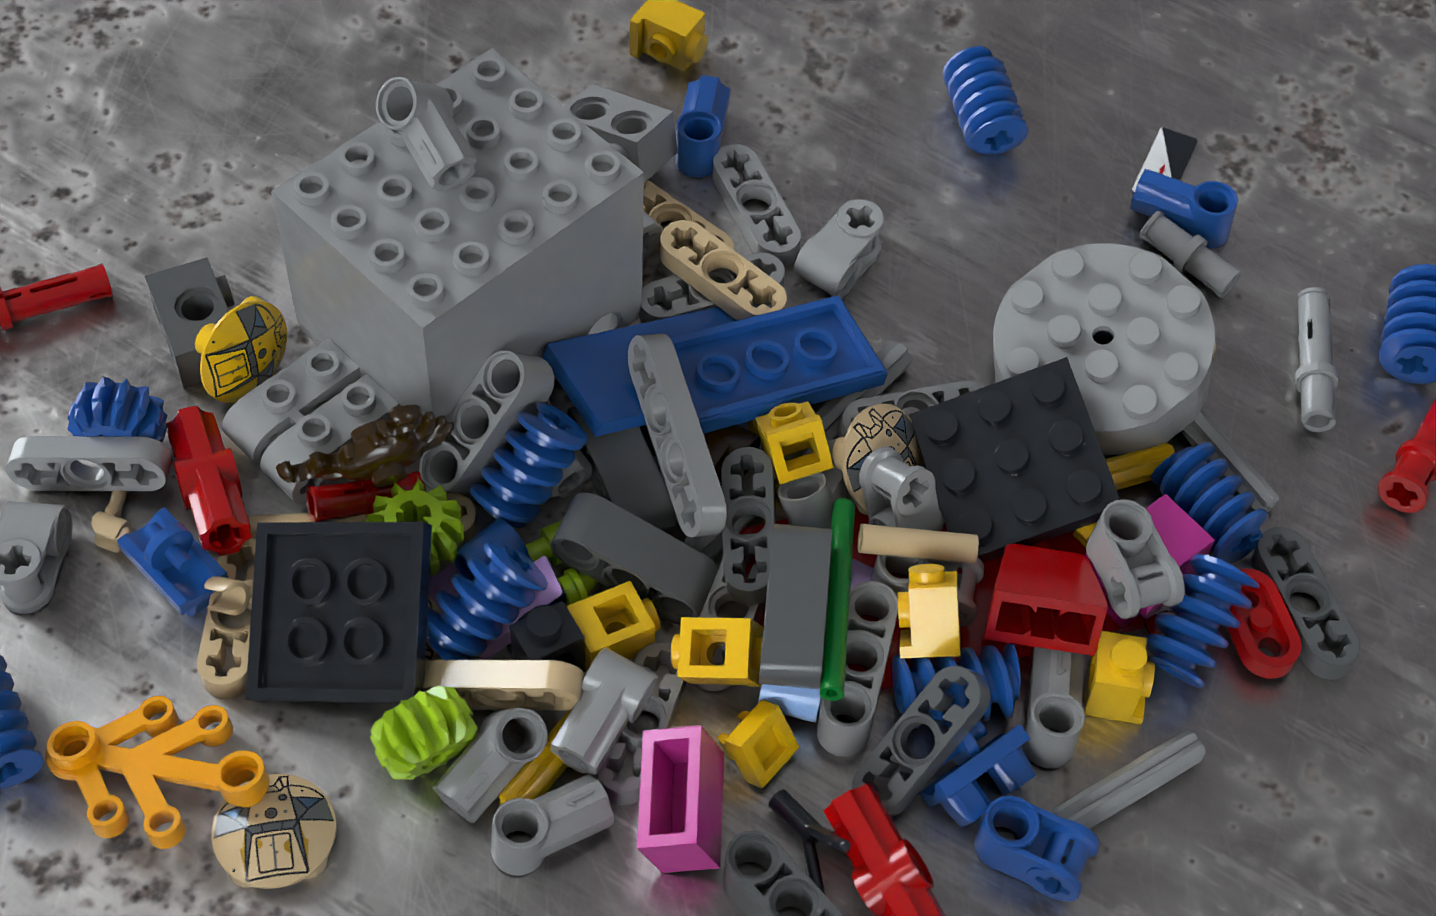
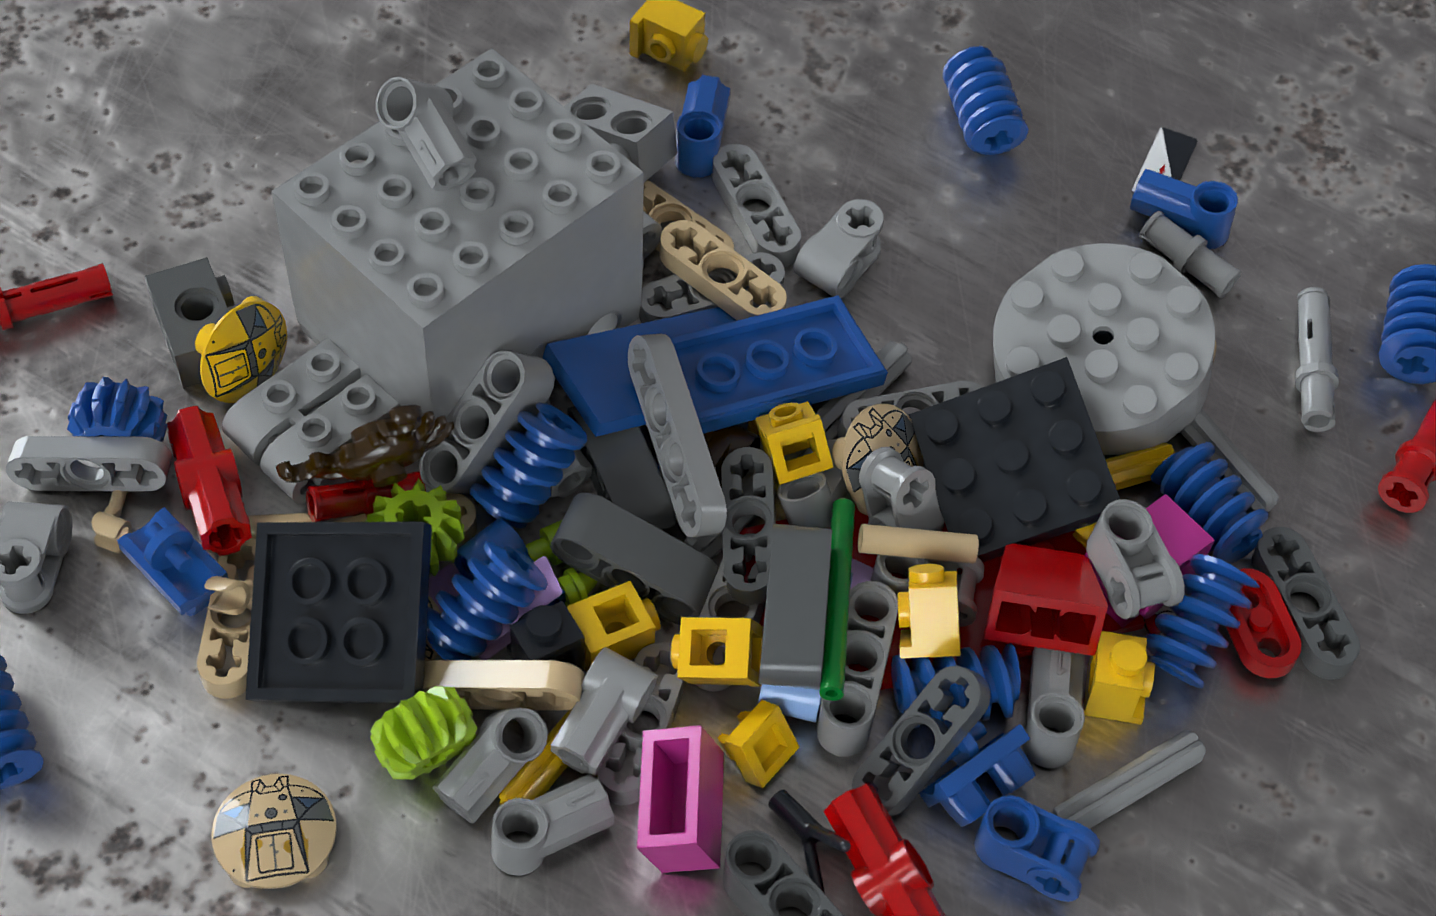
(81, 751): light orange plant -> none

